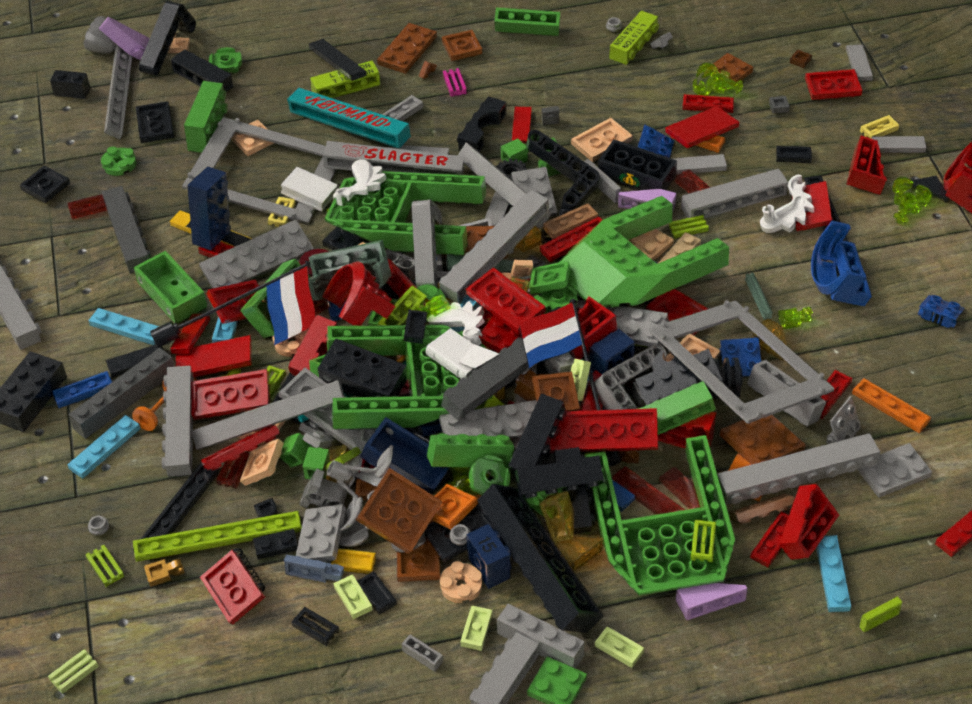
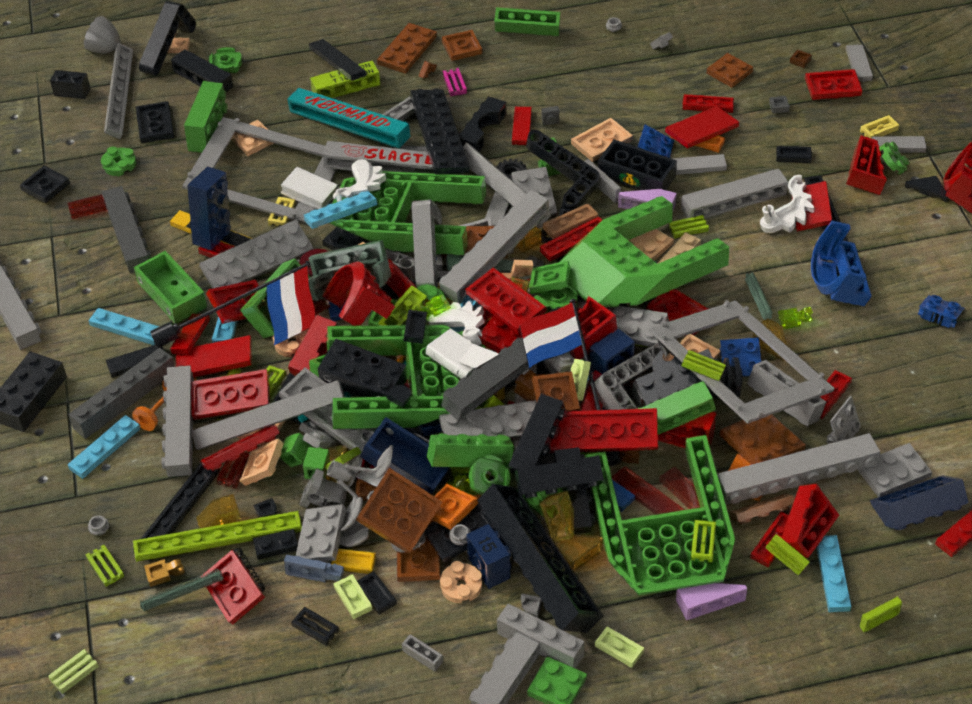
(81, 389): blue tile -> none
(125, 37): lavender slope -> none
(182, 590): none -> sand green axle
(219, 512): none -> clear yellow slope
(340, 209): none -> medium azure plate
(399, 395): none -> black tile
(439, 131): none -> black plate
(476, 628): yellowish green plate -> none
(514, 150): bright green brick -> none
(531, 604): none -> light grey tile
(633, 37): lime brick -> none
(690, 186): clear red tile -> none
(703, 365): none -> lime tile
(717, 82): clear neon green animal -> none
(787, 554): none -> lime tile
(891, 405): orange tile -> none
(894, 158): none -> bright green plate
(907, 201): clear neon green animal -> none
(920, 501): none -> dark blue slope

